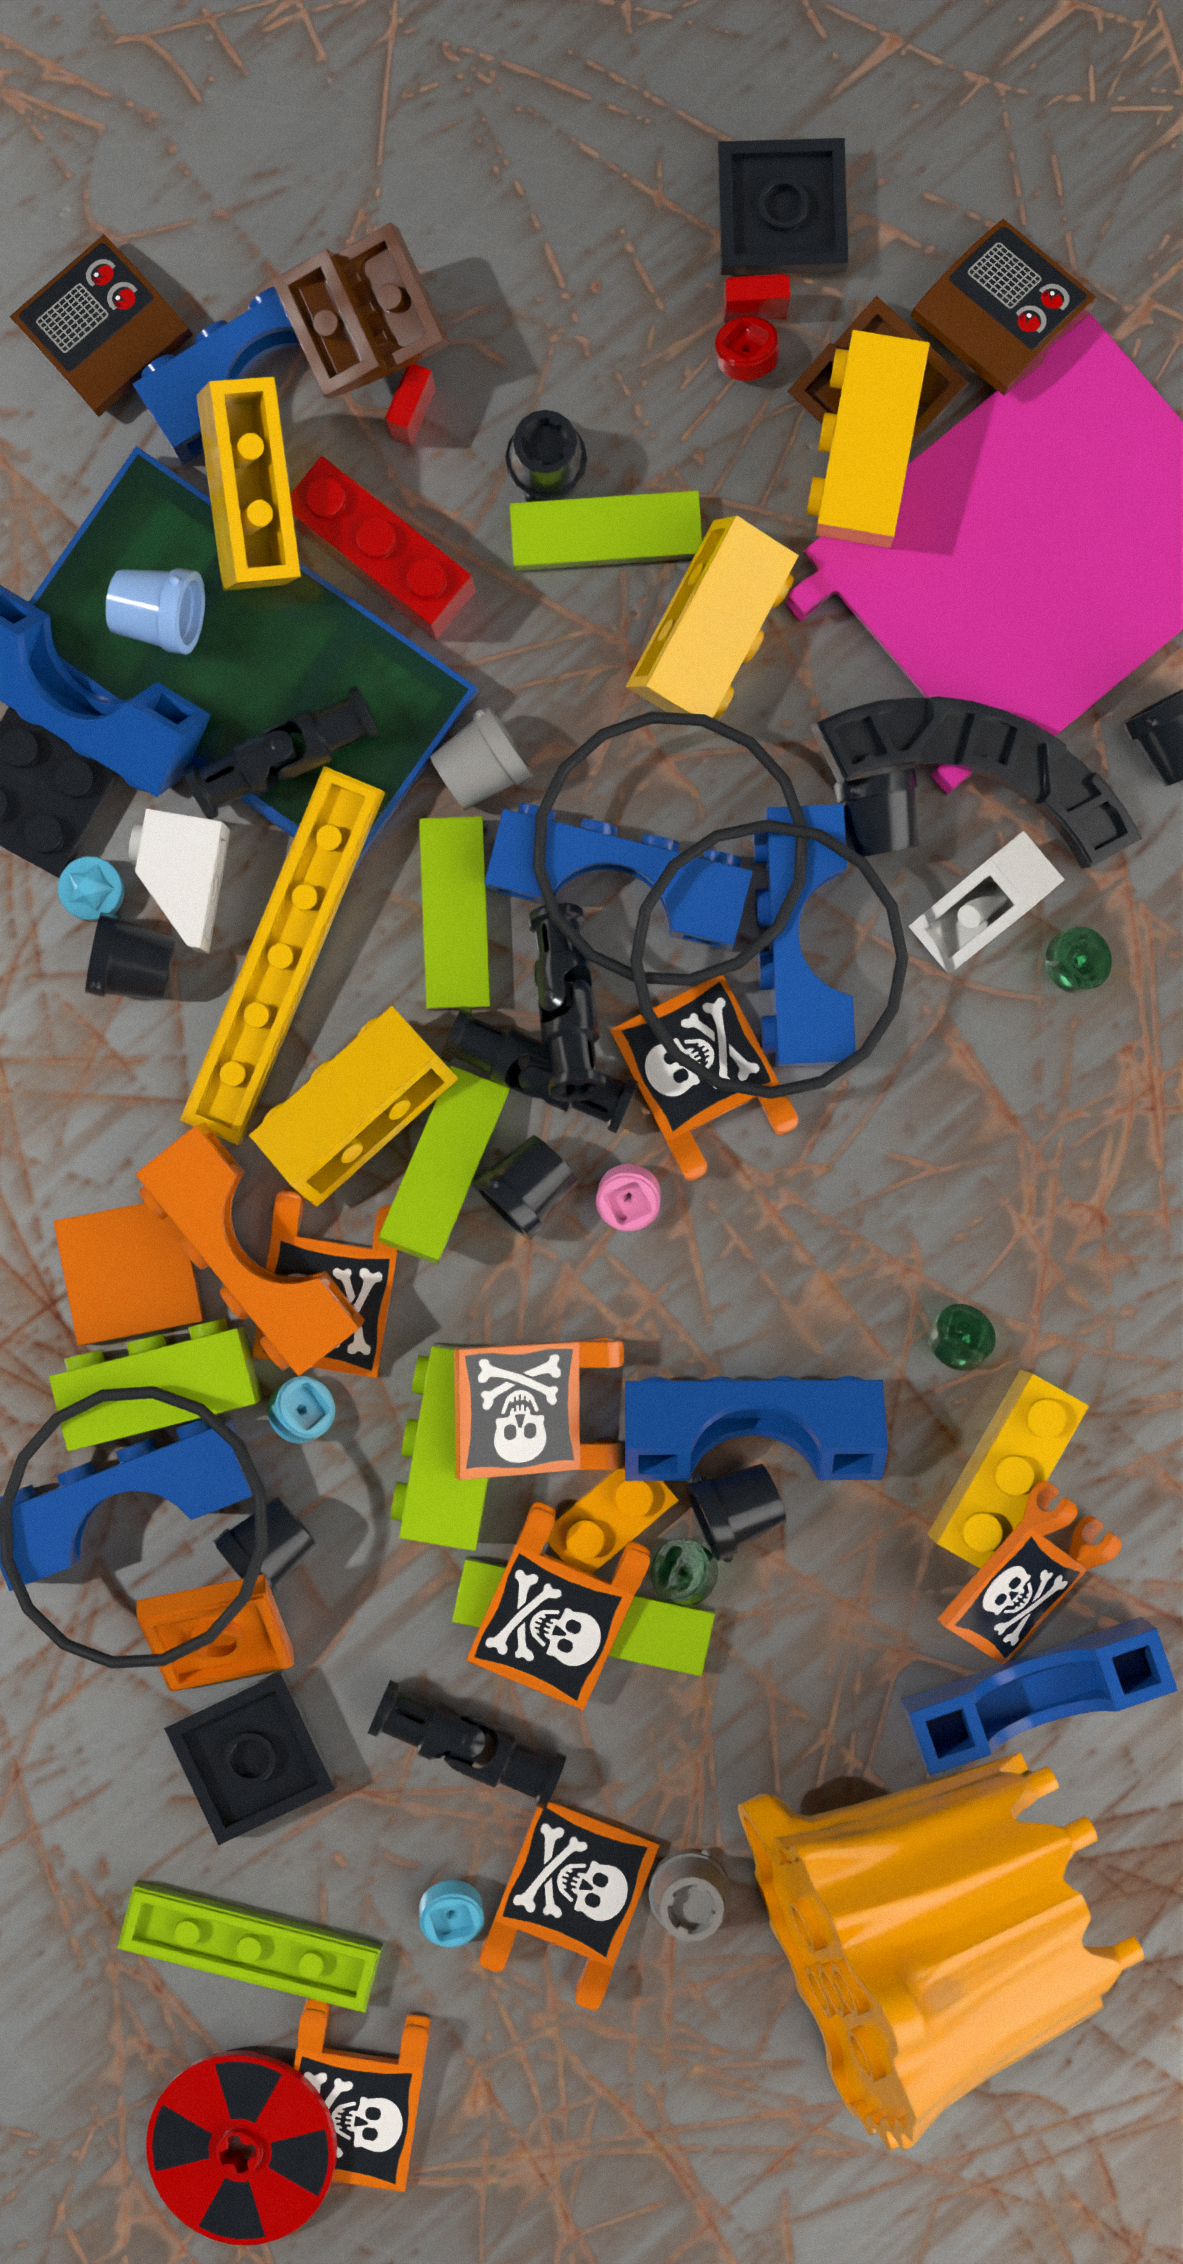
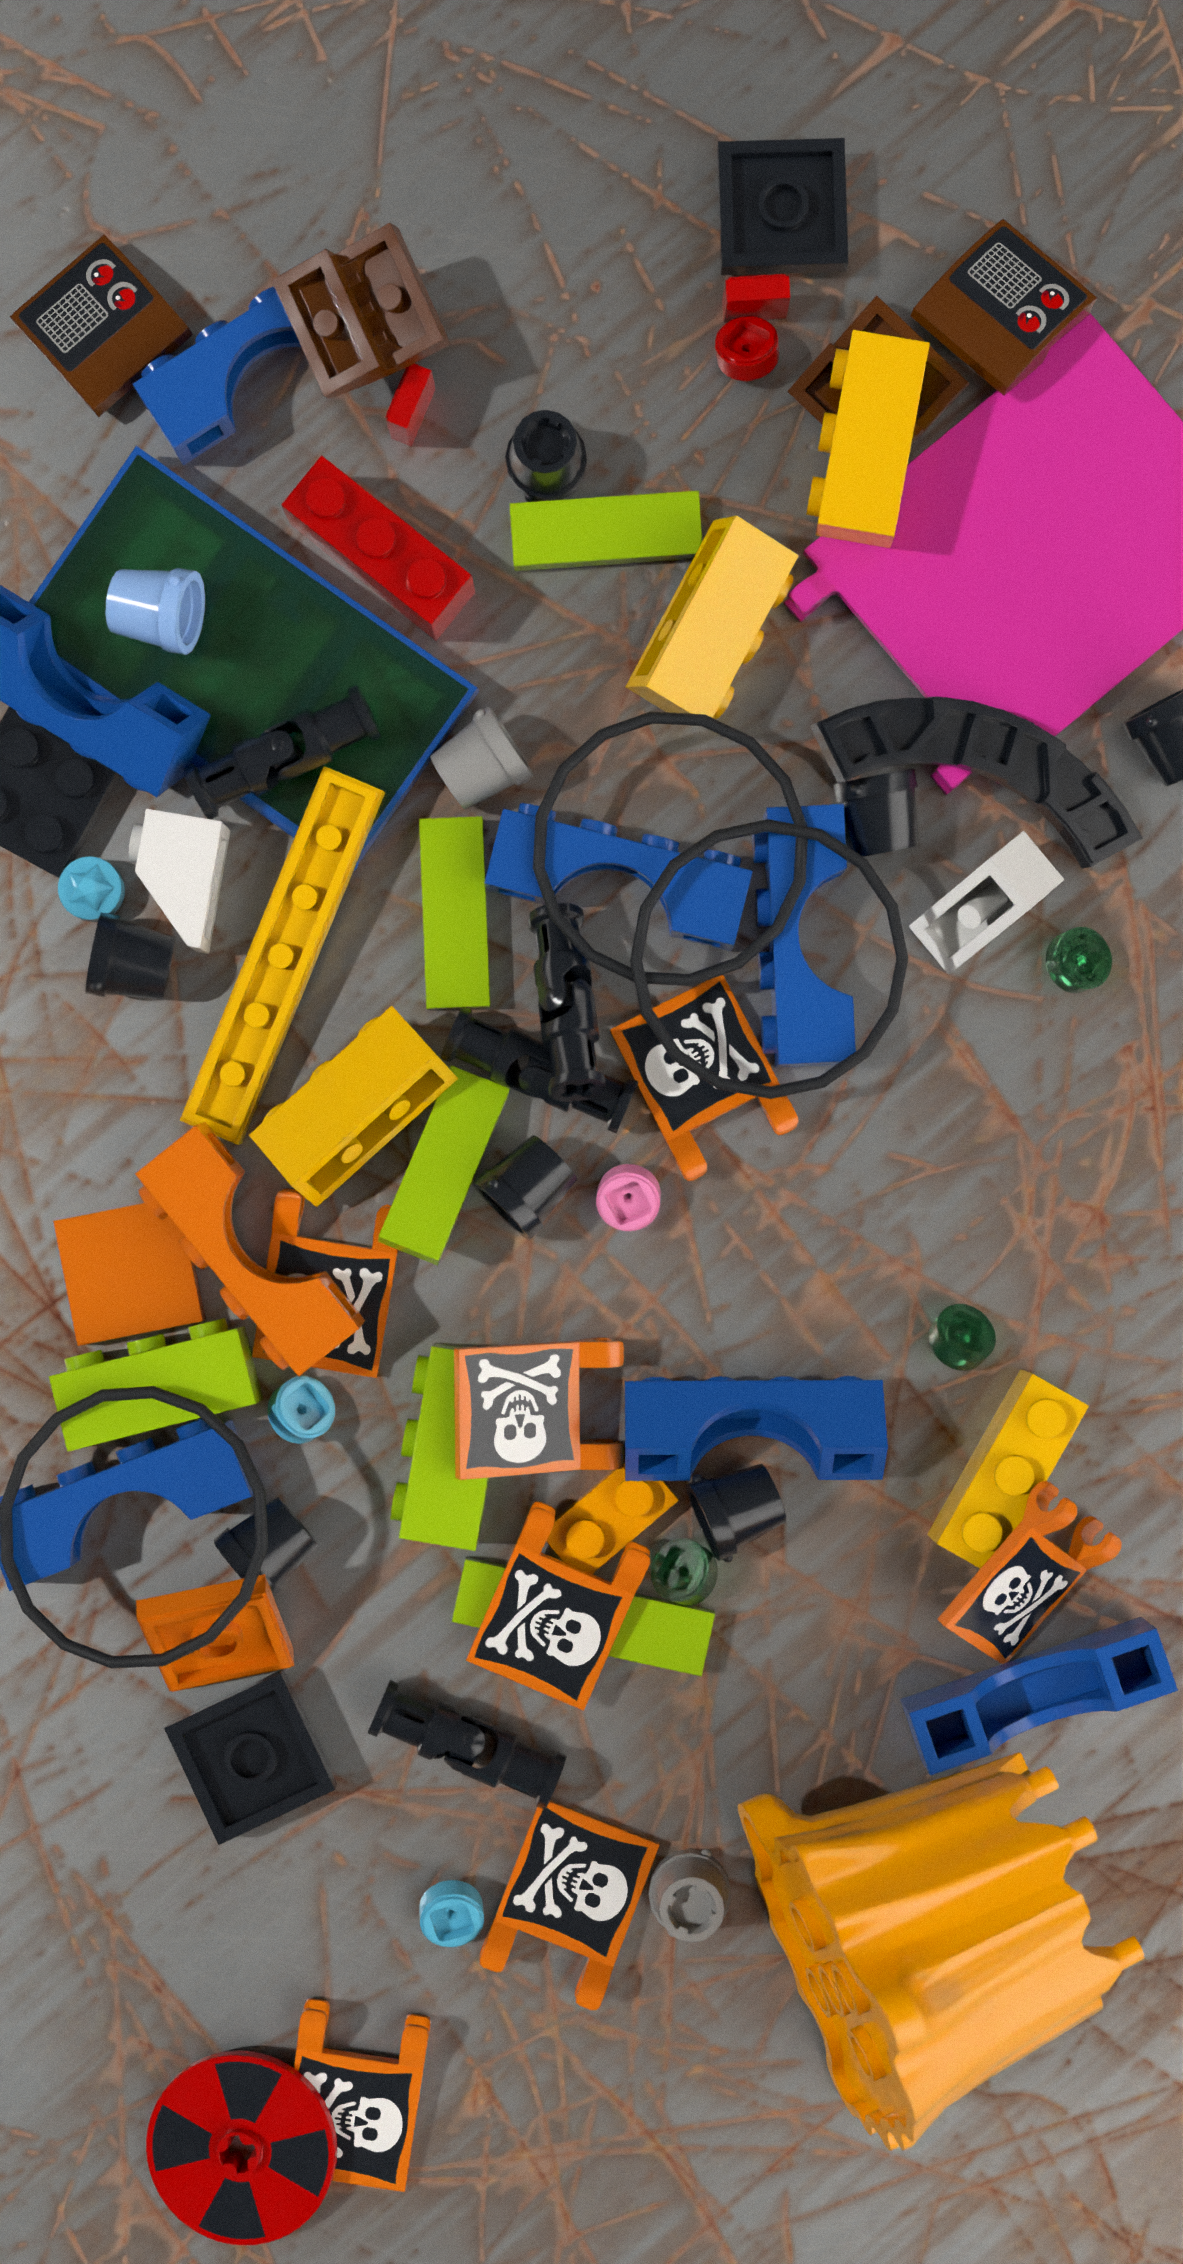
(248, 483): yellow brick -> none
(250, 1946): lime tile -> none

